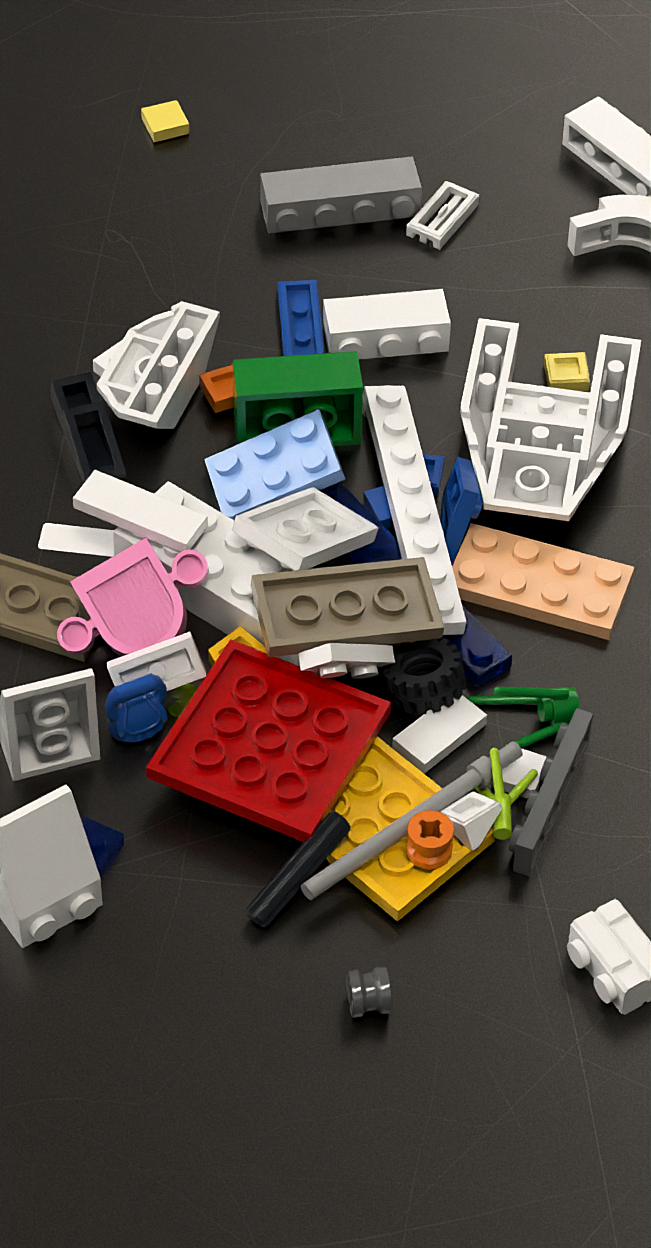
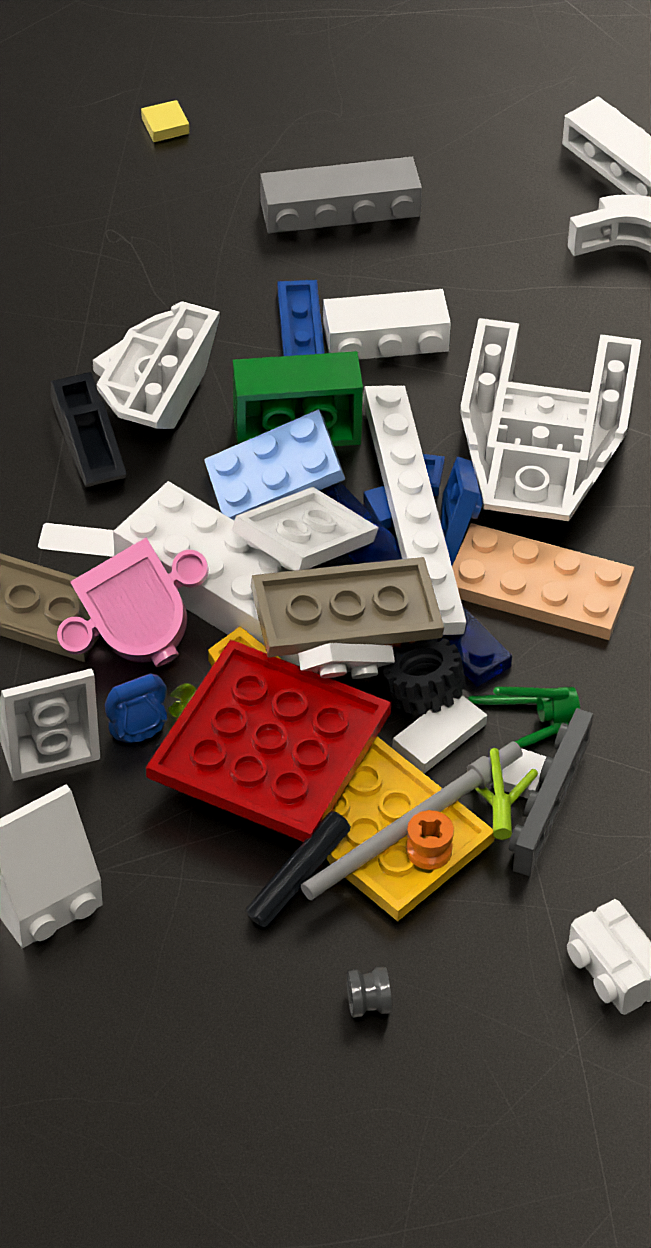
(104, 843): clear blue plate -> none
(140, 511): white tile -> none
(172, 660): white plate -> none
(218, 388): orange plate -> none
(449, 216): white tile -> none
(472, 818): white slope -> none
(567, 371): light yellow tile -> none

